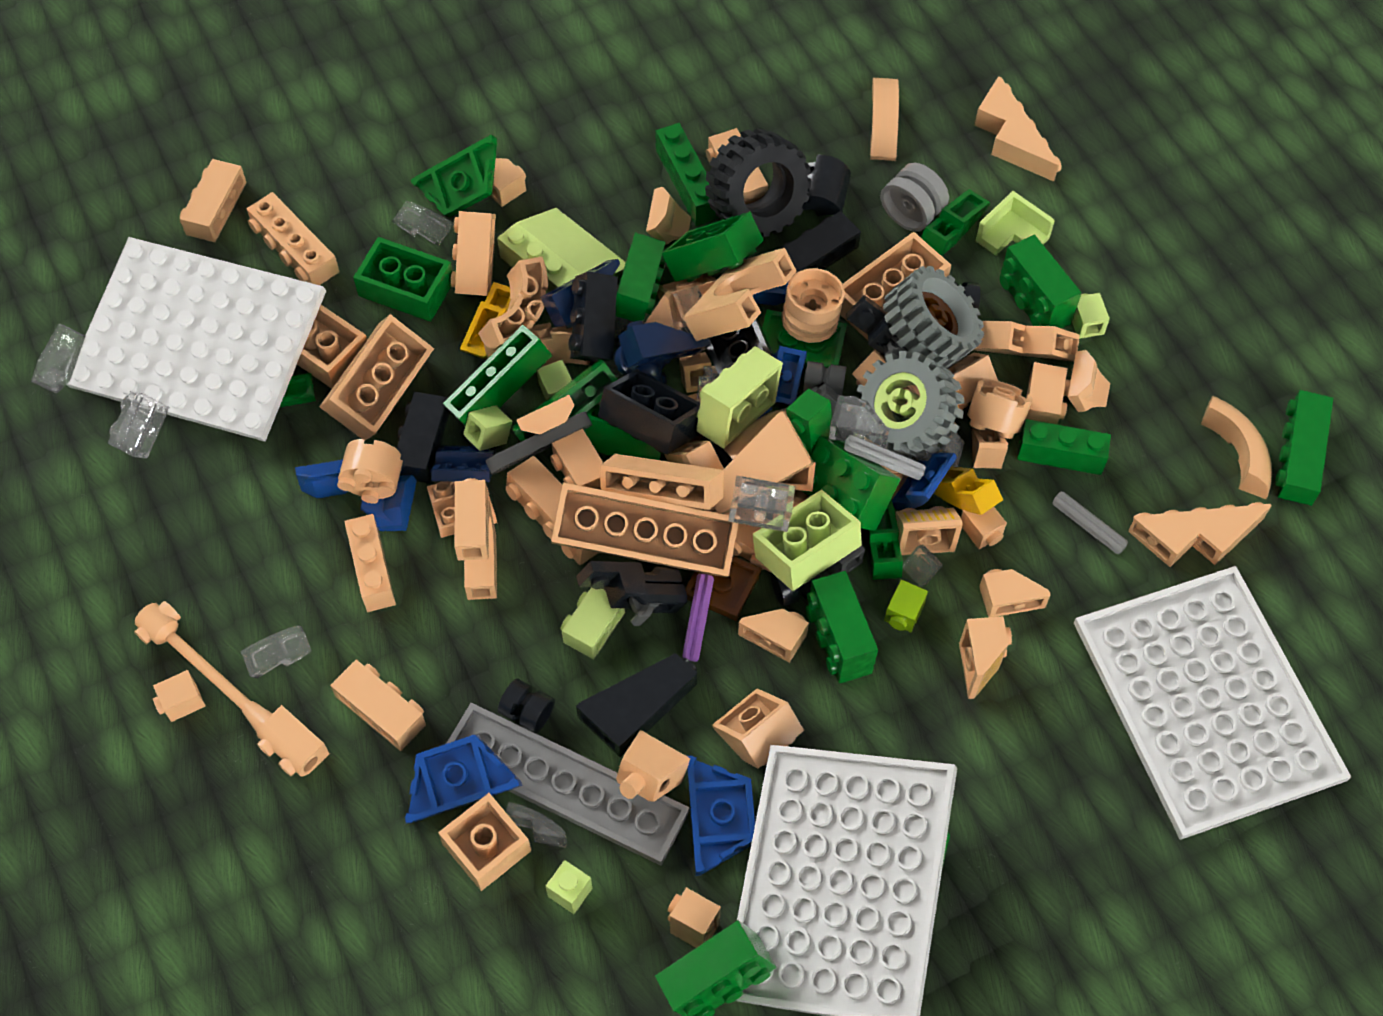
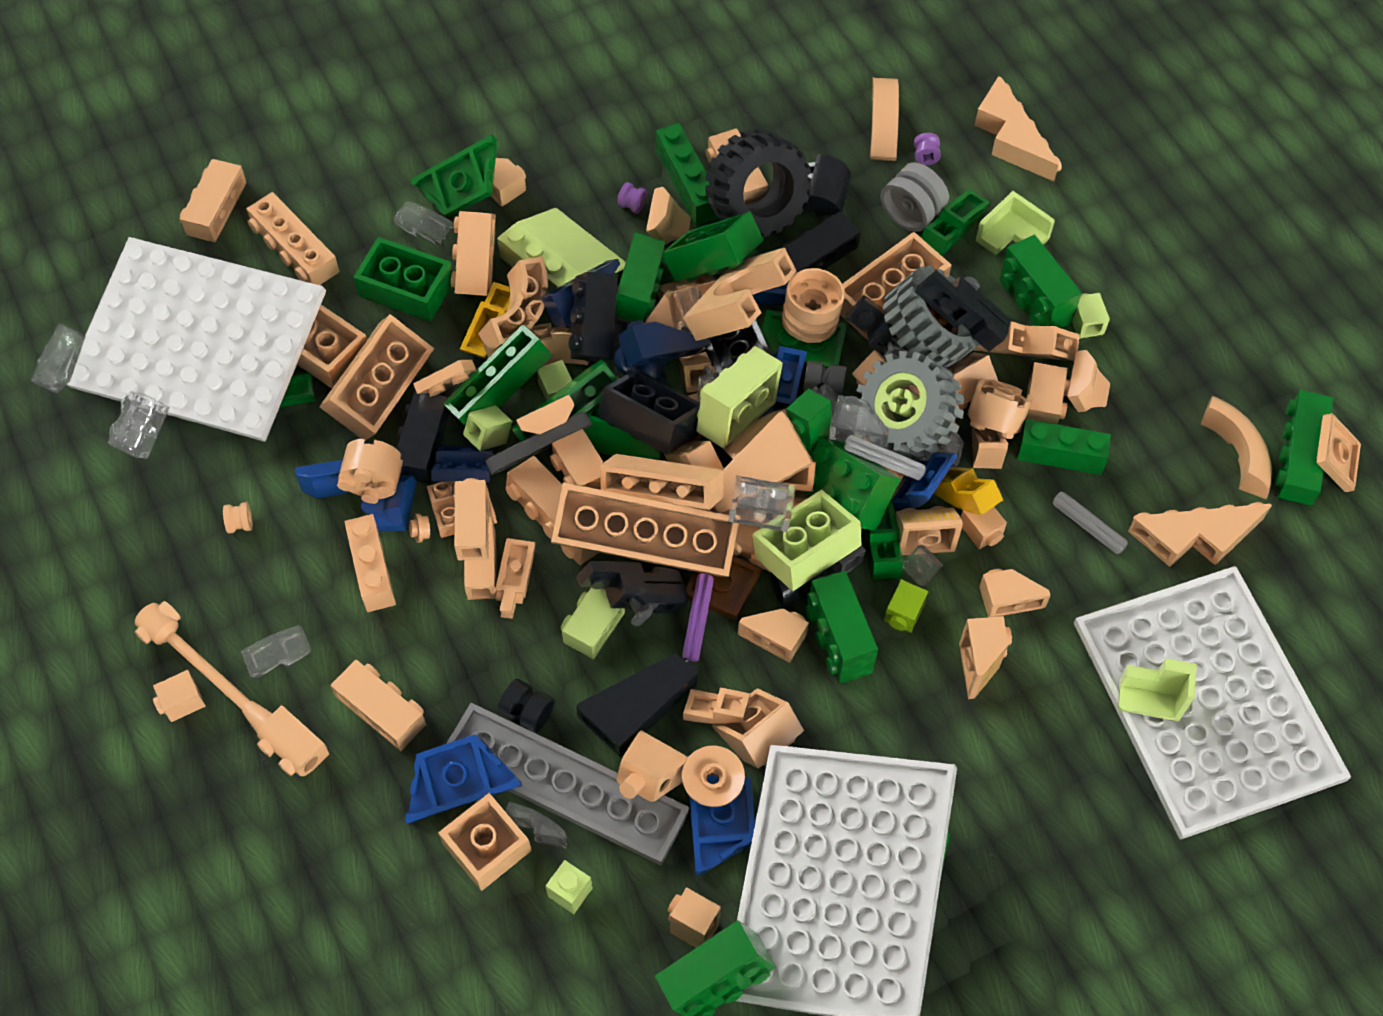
(237, 517): none -> light nougat wheel
(419, 528): none -> light nougat plate
(445, 378): none -> light nougat wing
(514, 574): none -> light nougat hinge
(632, 198): none -> medium lavender wheel
(712, 708): none -> light nougat slope
(713, 762): none -> light nougat dish
(927, 148): none -> medium lavender wheel
(965, 305): none -> black plate
(1159, 692): none -> yellowish green panel
(1338, 452): none -> light nougat tile

